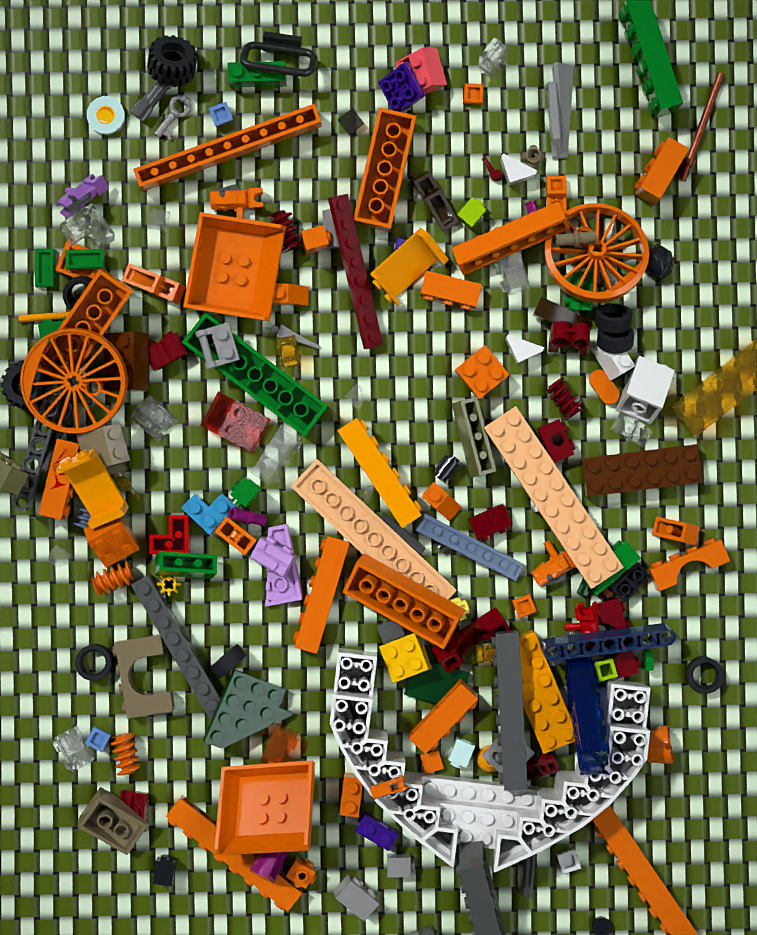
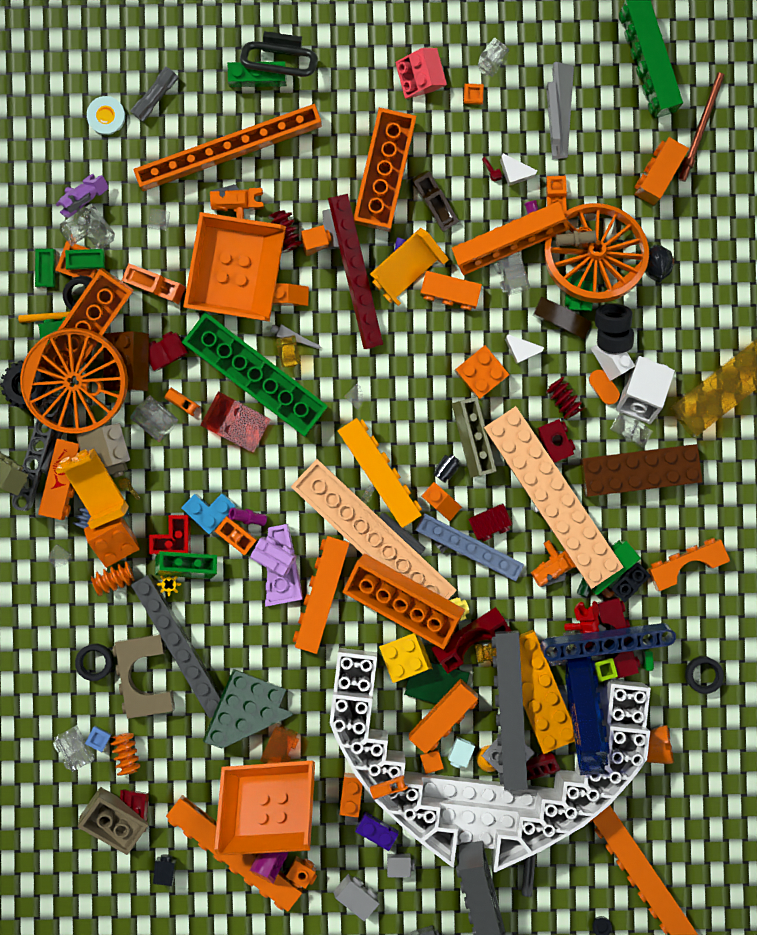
(162, 129): light grey piece -> none
(172, 61): black tyre -> none
(179, 400): none -> orange bar
(221, 114): medium blue plate -> none
(223, 342): light grey plate -> none
(228, 661): black tyre -> none
(245, 492): green brick -> none
(277, 455): clear brick -> none
(350, 121): clear smoke tile -> none
(390, 631): dark grey brick -> none
(401, 88): dark purple tile -> none
(471, 212): lime brick -> none
(524, 606): orange tile -> none
(533, 150): dark tan plate -> none
(564, 334): dark red piece -> none
(568, 861): white plate -> none
(676, 530): orange slope -> none

